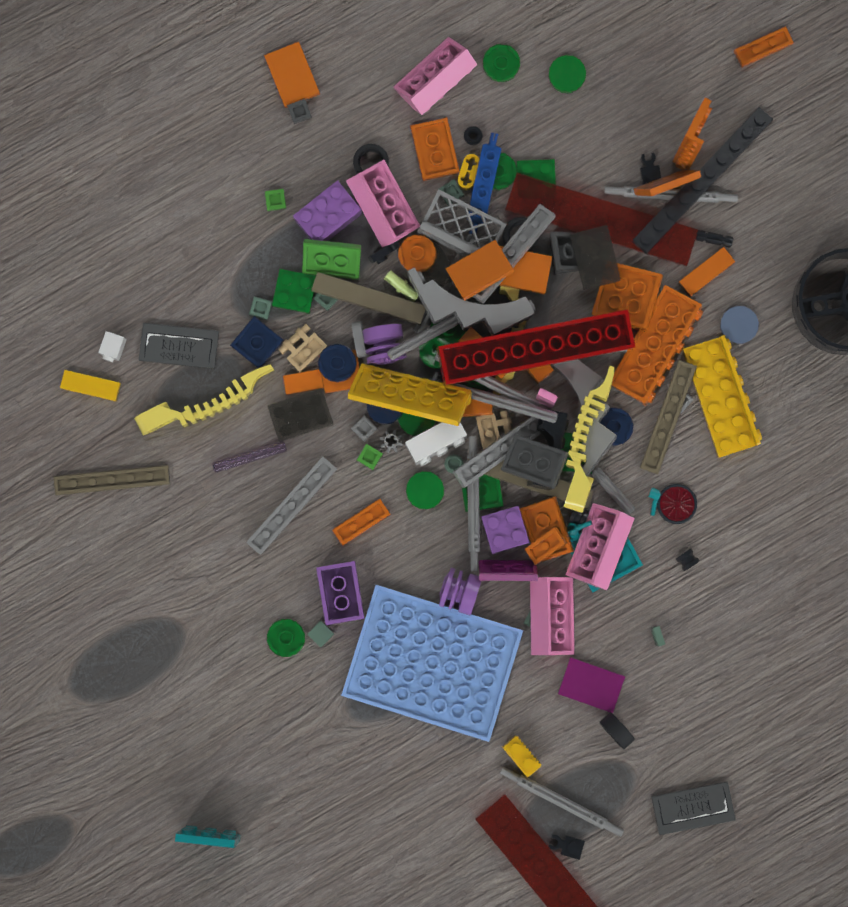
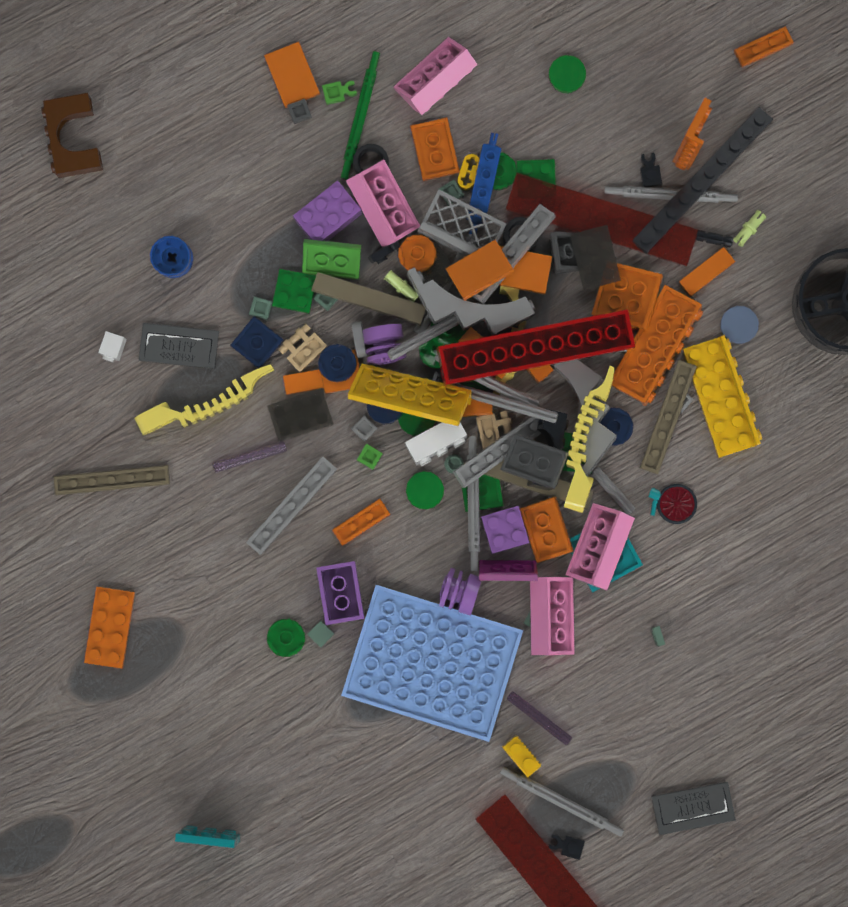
(57, 114): none -> reddish brown arch
(90, 385): yellow tile -> none
(109, 627): none -> orange plate
(161, 254): none -> blue wheel
(275, 200): bright green plate -> none
(335, 92): none -> bright green plate
(360, 115): none -> green axle
(394, 446): light grey gear -> none
(475, 130): black plate -> none
(501, 63): green tile -> none
(539, 718): none -> clear purple axle
(545, 545): orange plate -> none
(546, 398): bright pink tile -> none
(574, 529): teal hand -> none
(577, 517): black wheel -> none
(591, 685): magenta tile -> none
(617, 730): black tyre -> none
(667, 183): orange tile -> none
(687, 559): black wheel -> none
(749, 228): none -> yellowish green pin

